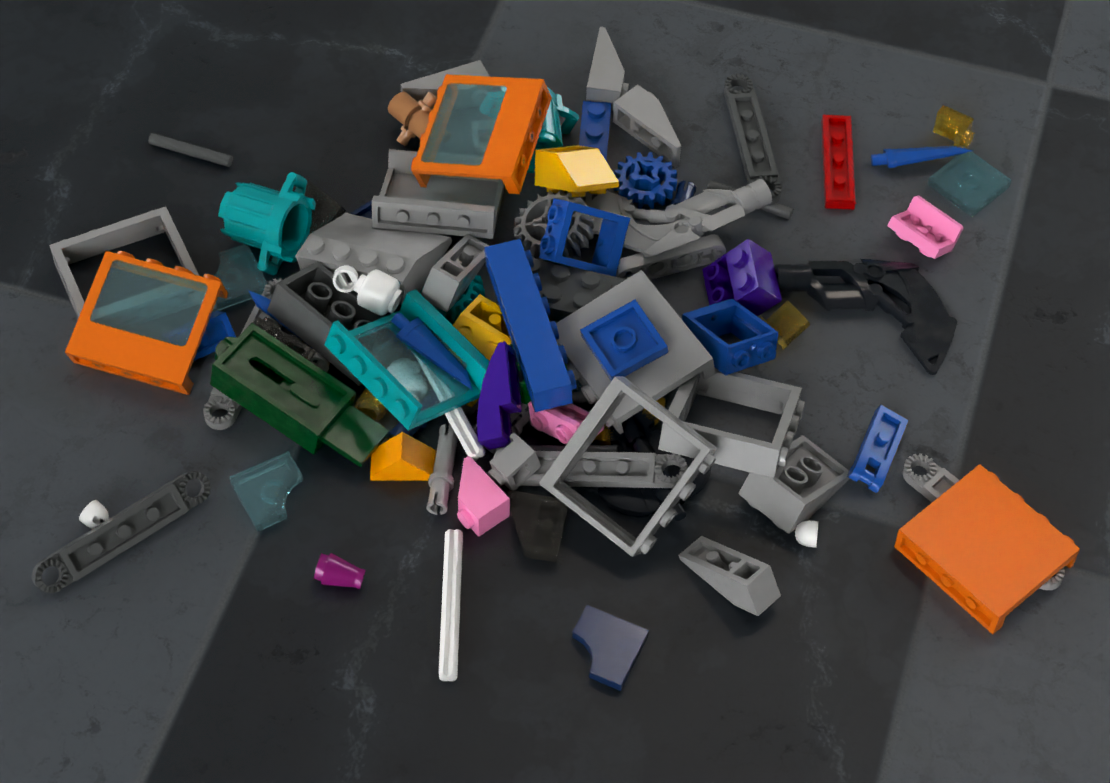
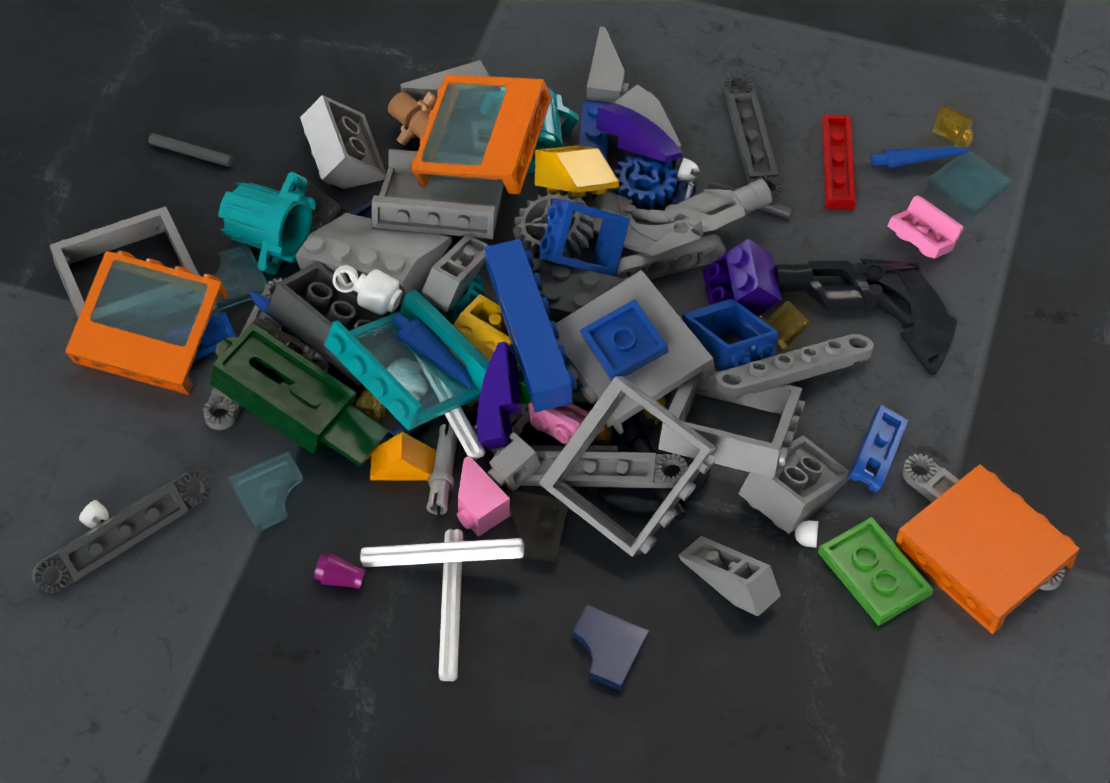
(342, 144): none -> light grey slope
(442, 552): none -> white axle
(636, 133): none -> dark purple slope
(687, 166): none -> white hinge
(793, 366): none -> light grey plate
(875, 571): none -> bright green tile

